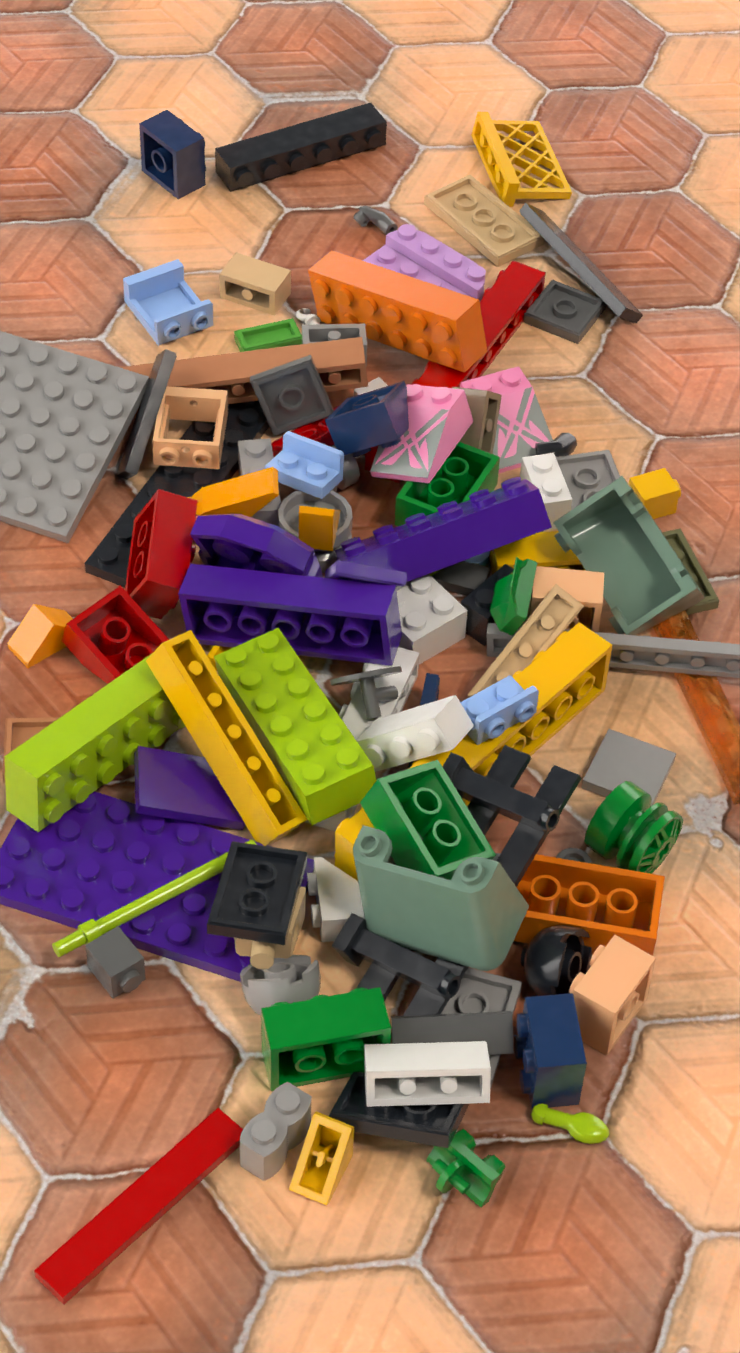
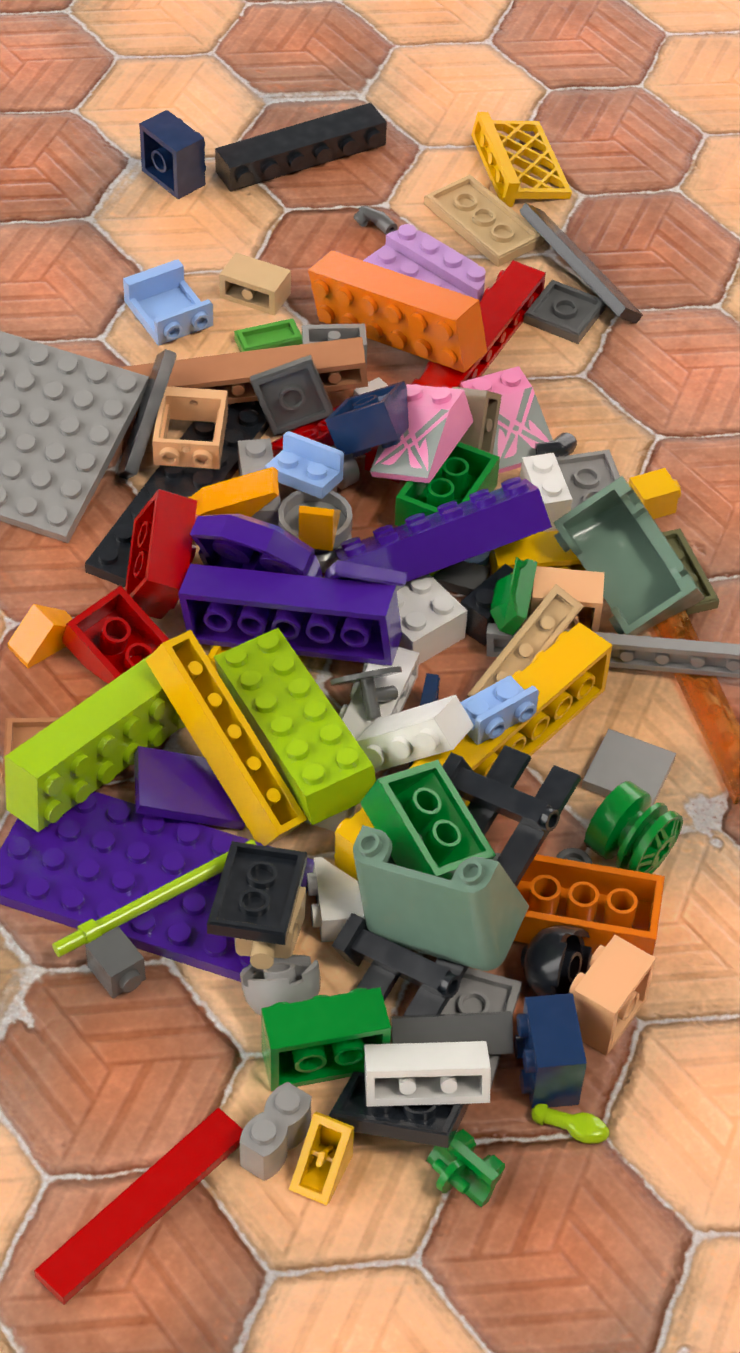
(310, 319): white hand -> none

